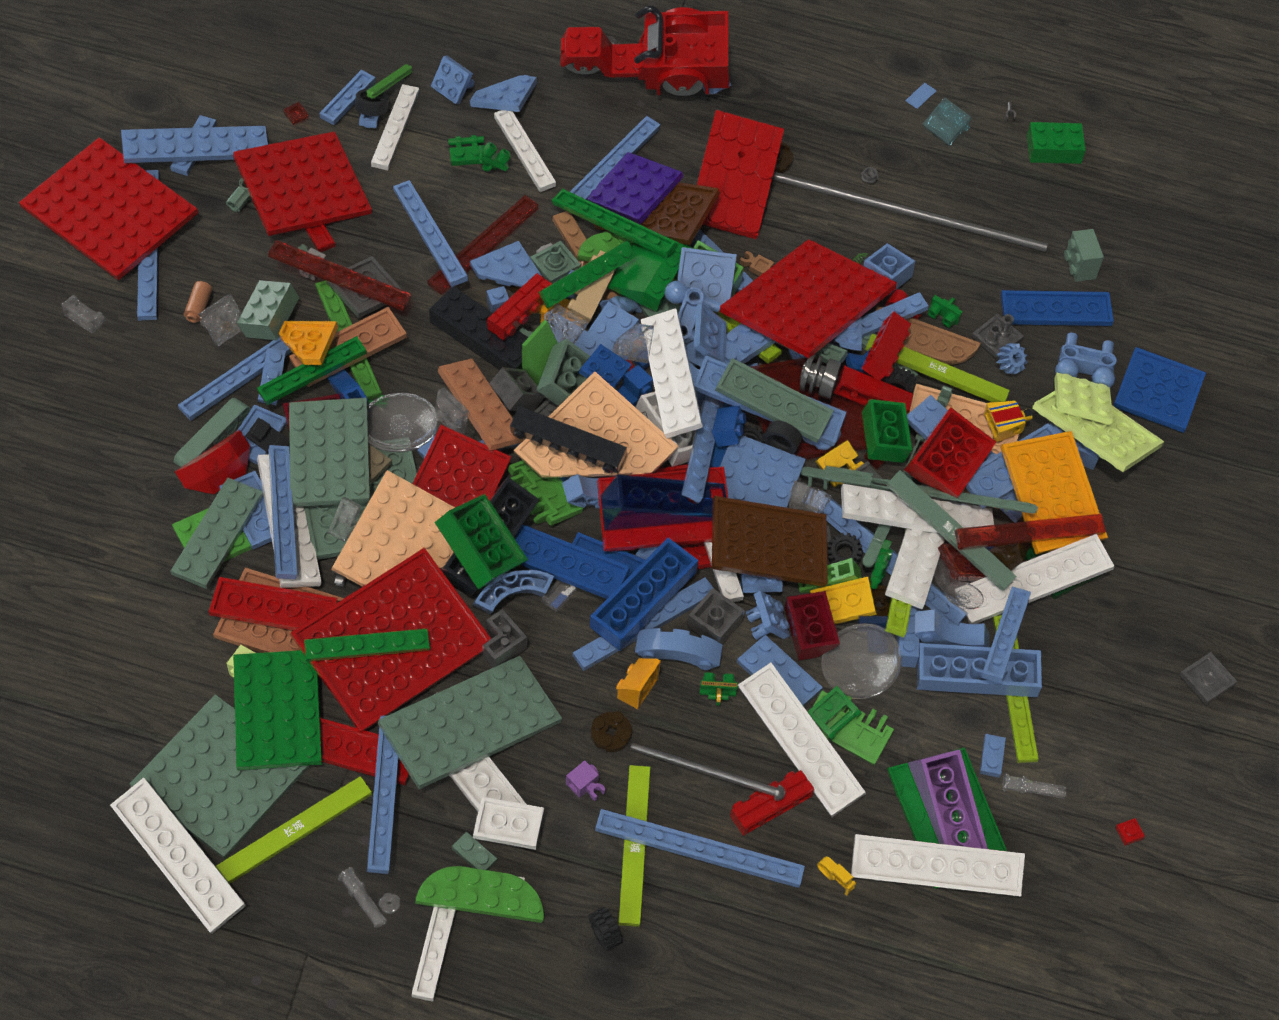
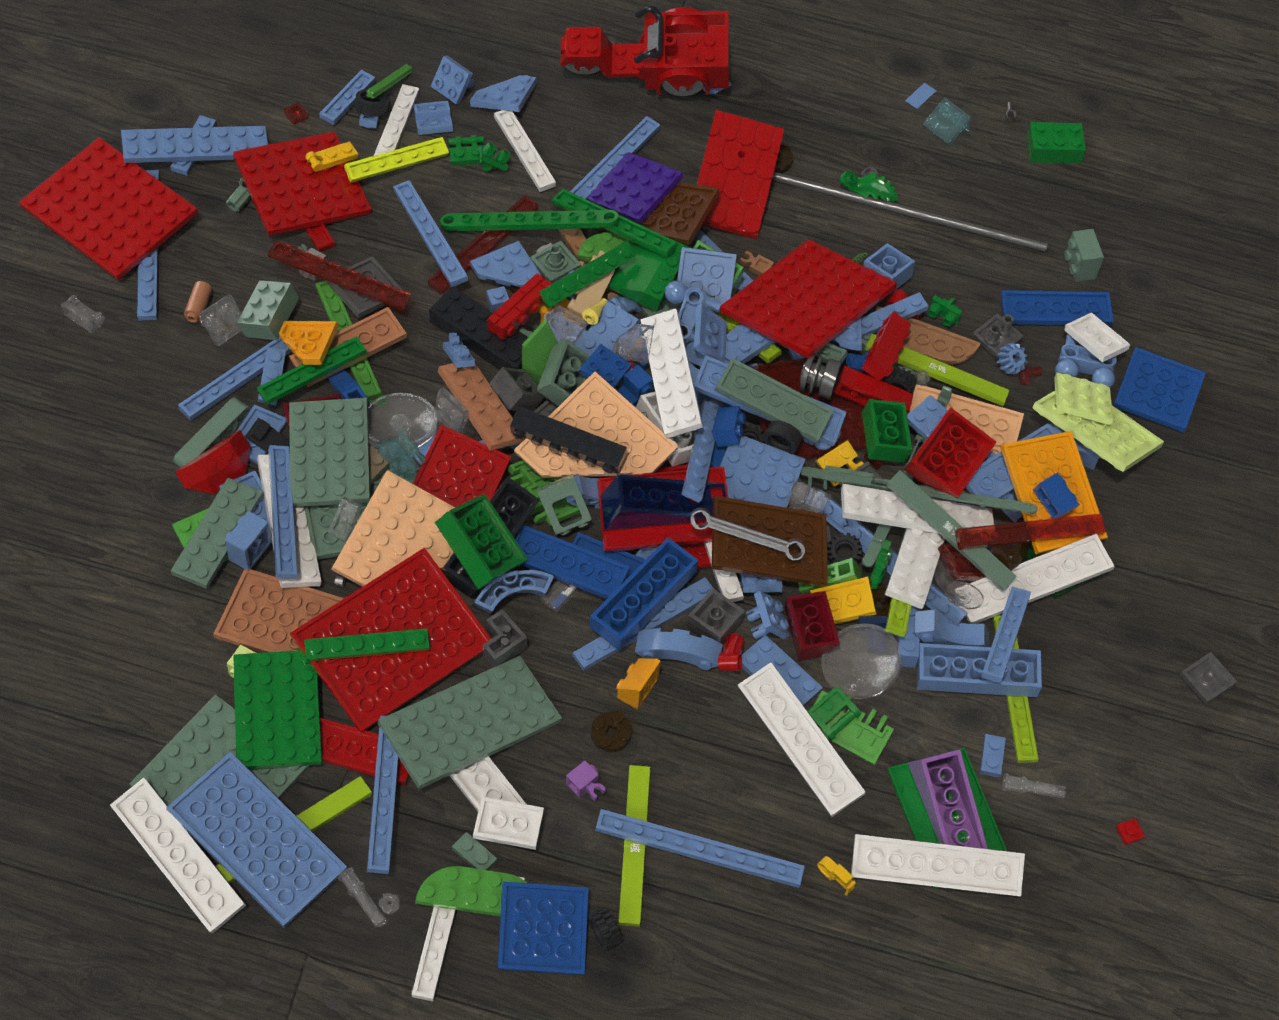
(248, 540): none -> medium blue brick
(256, 839): none -> medium blue plate
(266, 604): red plate -> none
(331, 156): none -> yellow plate
(396, 159): none -> neon yellow plate
(400, 455): none -> clear light blue plate
(433, 117): none -> medium blue slope
(458, 352): none -> medium blue plate
(529, 220): none -> green plate
(543, 928): none -> blue plate
(558, 490): none -> sand green window
(594, 312): none -> light yellow cone
(717, 689): green hips -> none
(732, 655): none -> red piece
(748, 534): none -> flat silver piece
(762, 806): red brick -> none
(779, 792): flat silver bar -> none
(869, 186): none -> green plant
(922, 377): none -> clear plate
(1006, 419): yellow torso -> none
(1028, 372): none -> clear red arm
(1056, 496): none -> blue brick
(1097, 337): none -> white plate

